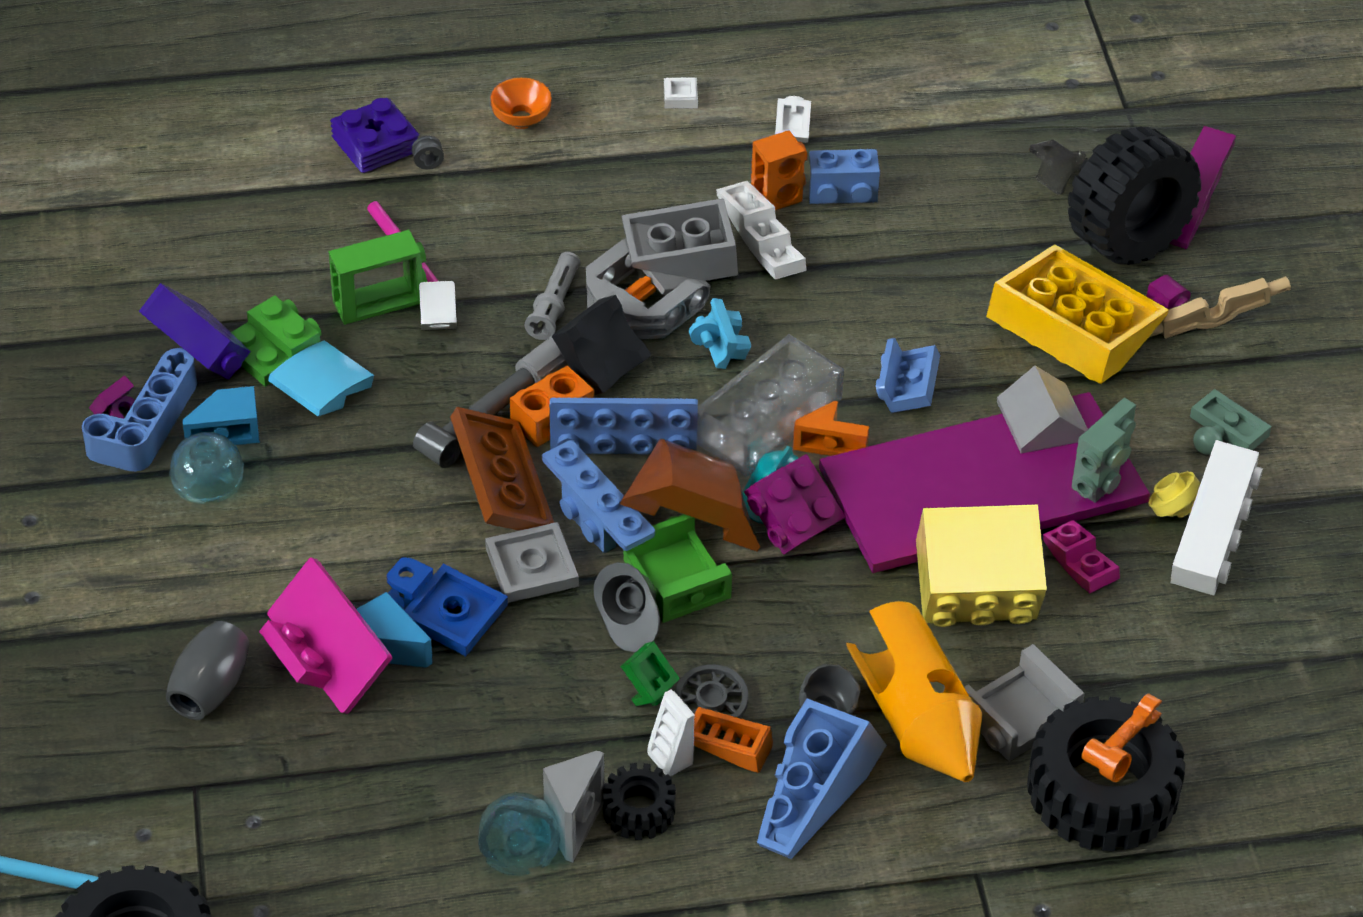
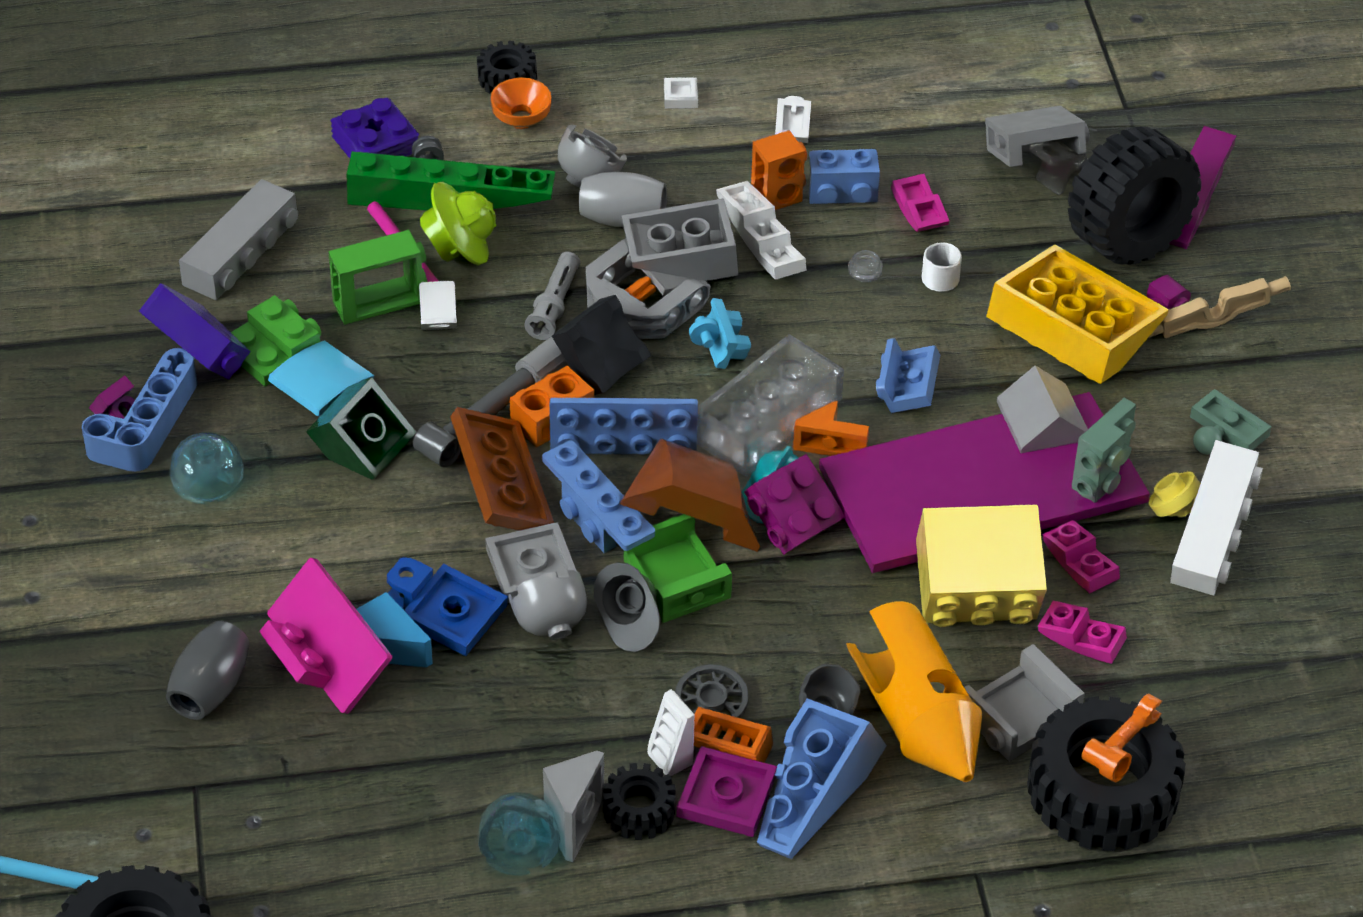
(227, 413): dark azure slope -> none
(238, 239): none -> light grey brick
(362, 429): none -> dark green slope
(409, 180): none -> green slope
(459, 223): none -> lime helmet
(505, 56): none -> black tyre
(550, 604): none -> light grey cylinder
(587, 155): none -> light grey cylinder
(614, 194): none -> light grey piece
(649, 674): green bracket -> none
(726, 791): none -> magenta plate
(865, 266): none -> clear plate
(918, 203): none -> dark pink slope
(941, 267): none -> white piece
(1010, 131): none -> light grey panel
(1075, 630): none -> dark pink slope

